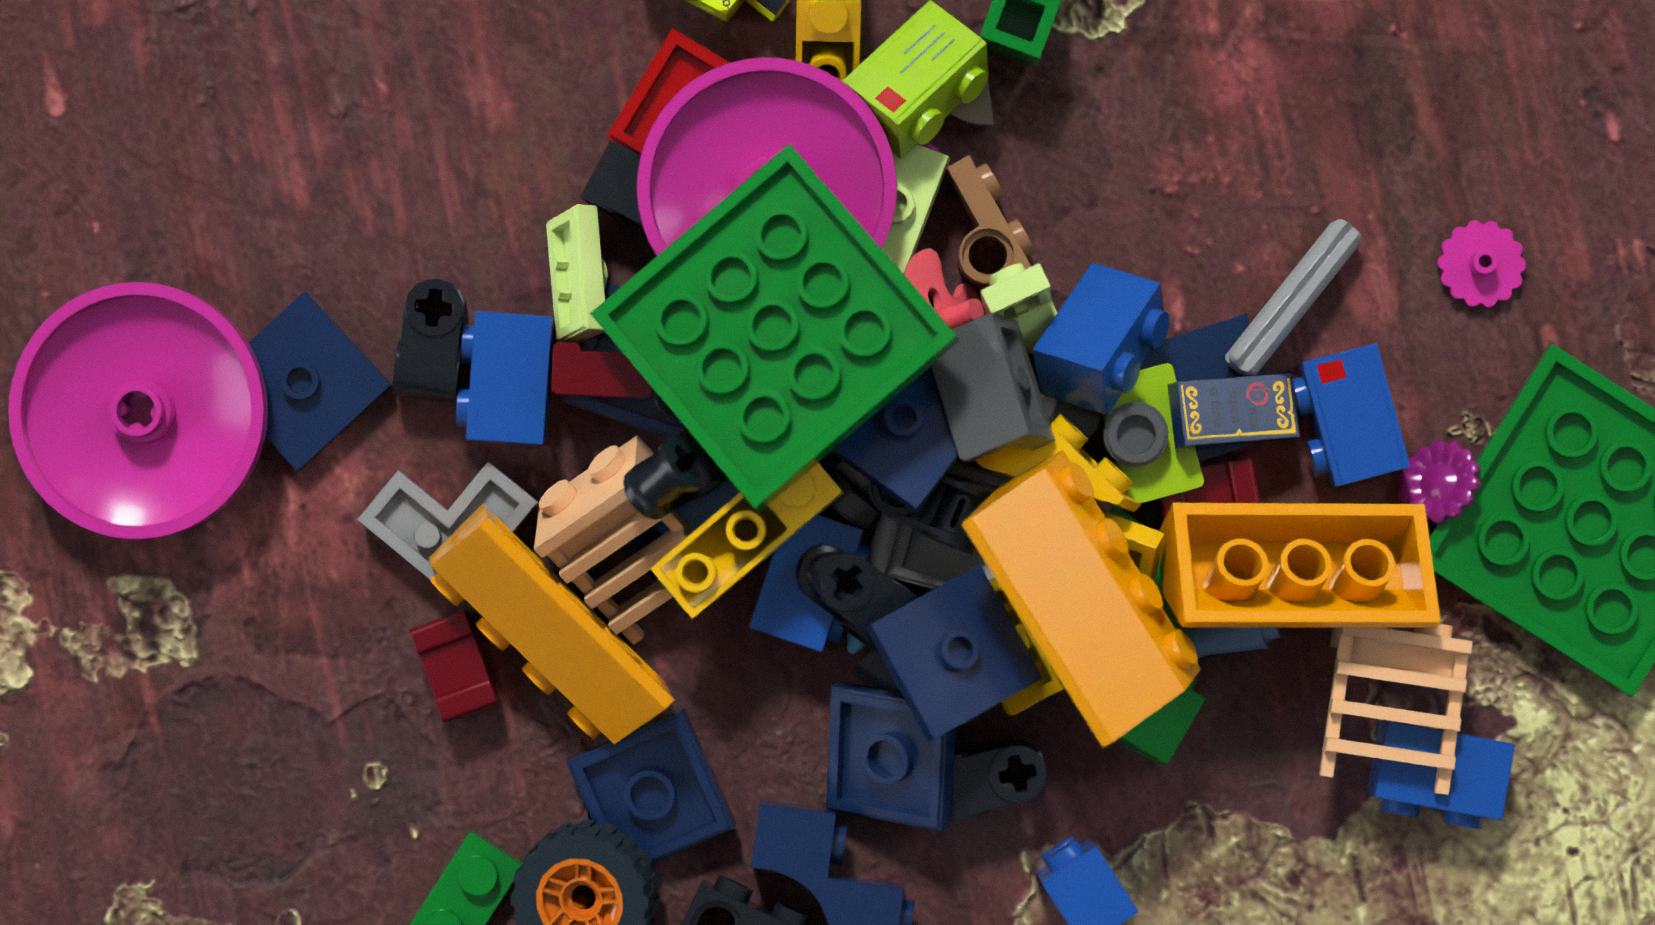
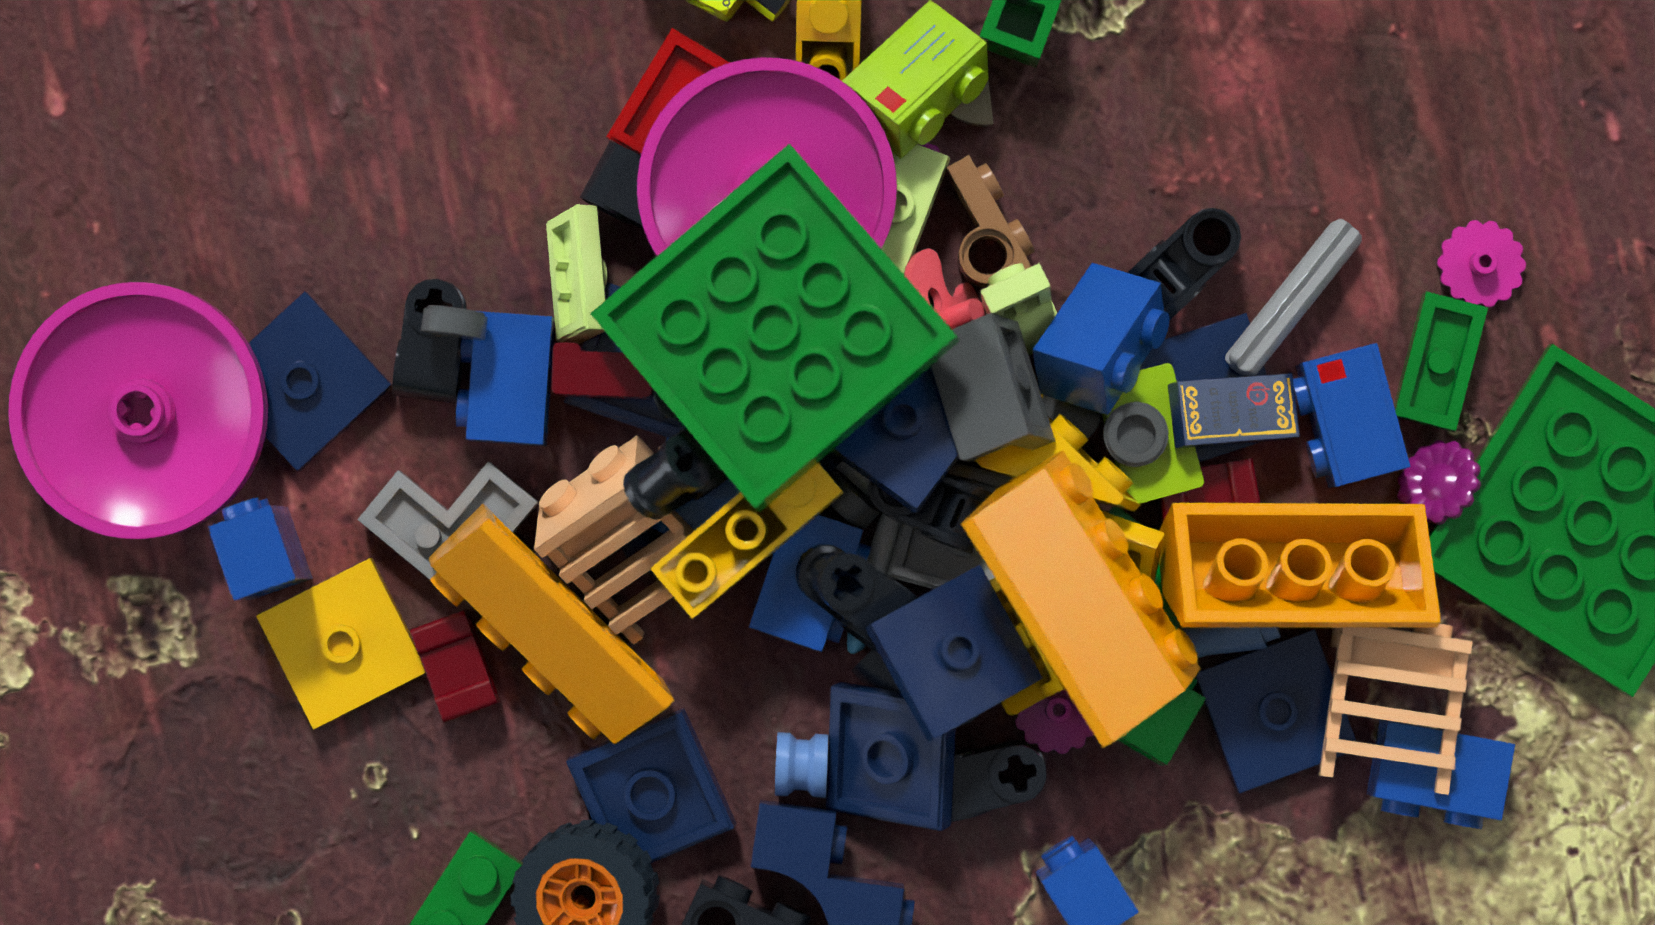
(259, 549): none -> blue brick
(342, 643): none -> yellow plate
(454, 322): none -> dark grey tile
(801, 764): none -> medium blue wheel
(1054, 724): none -> dark pink piece
(1183, 264): none -> black piece
(1271, 709): none -> dark blue plate
(1439, 361): none -> green plate

